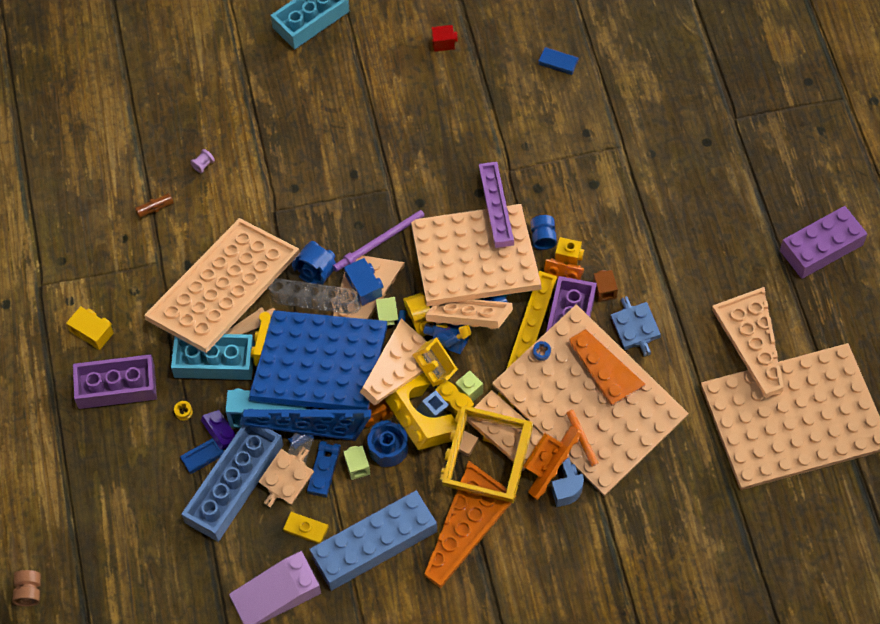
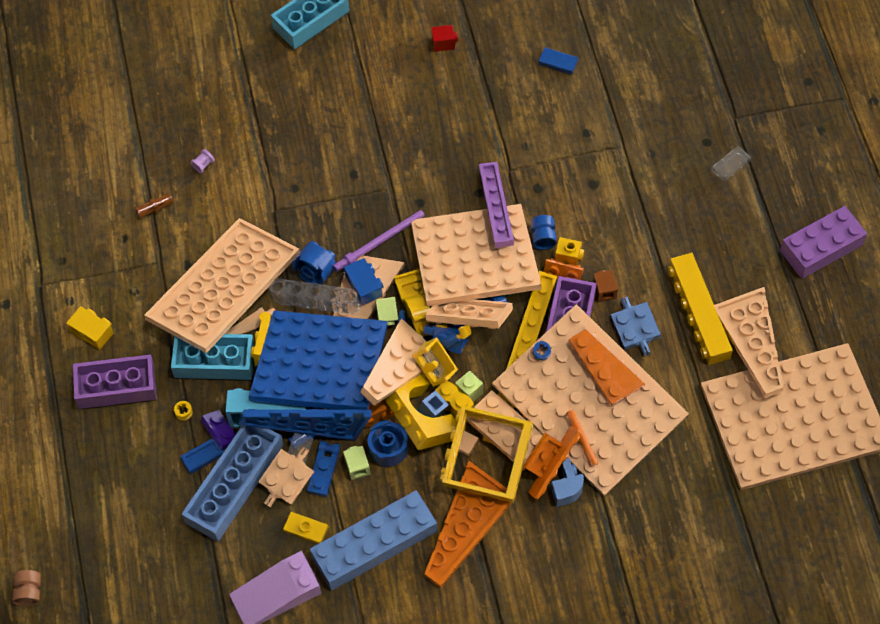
(409, 284): none -> yellow plate
(700, 309): none -> yellow brick
(731, 163): none -> clear tile

